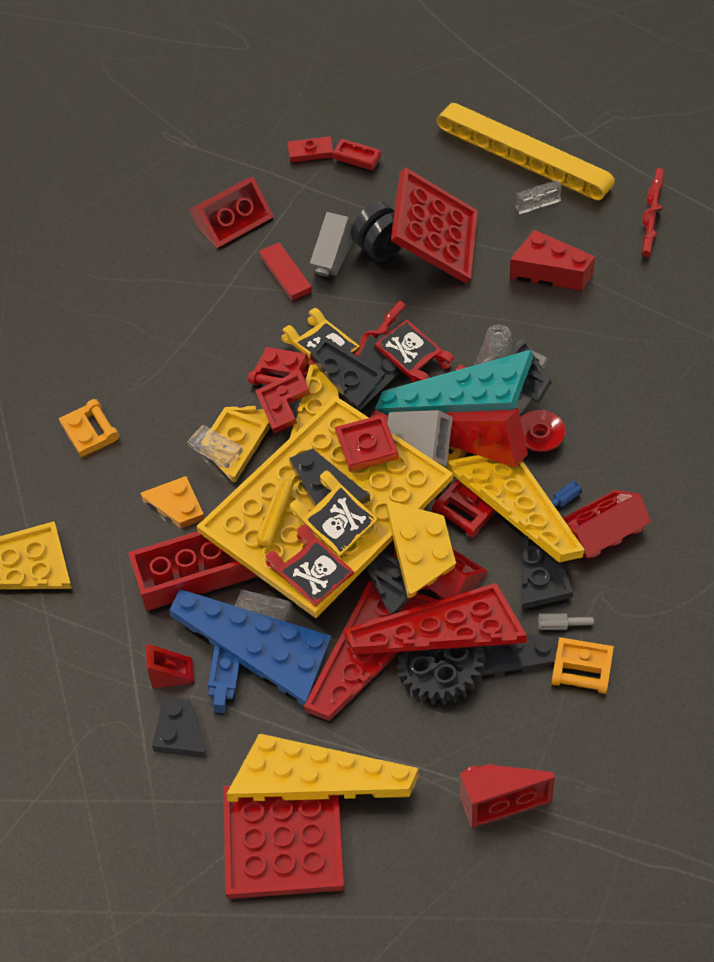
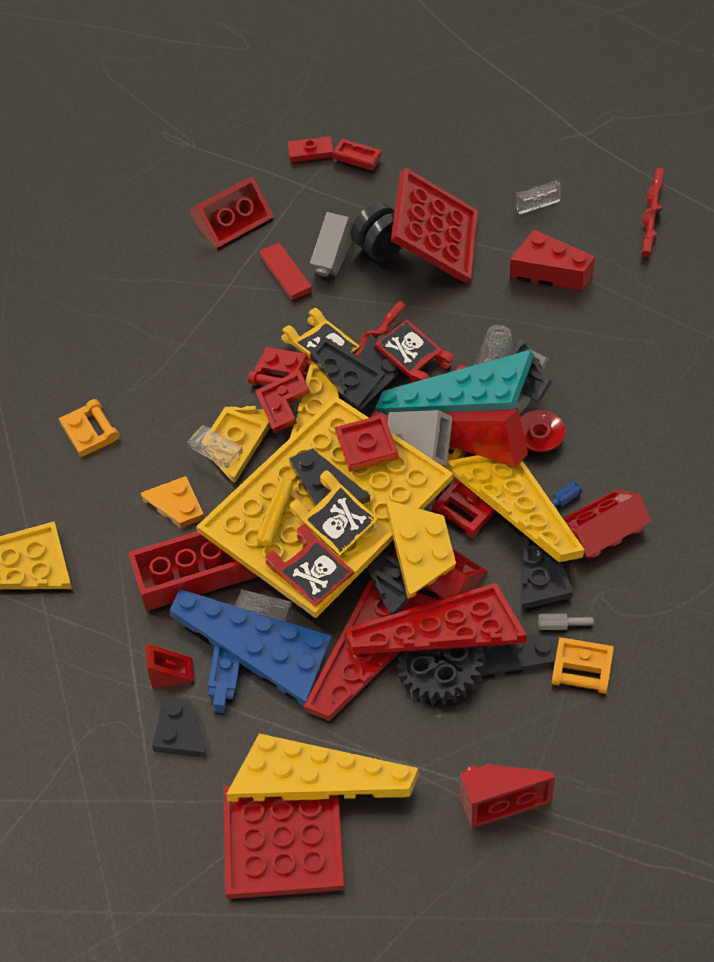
(526, 151): yellow beam -> none

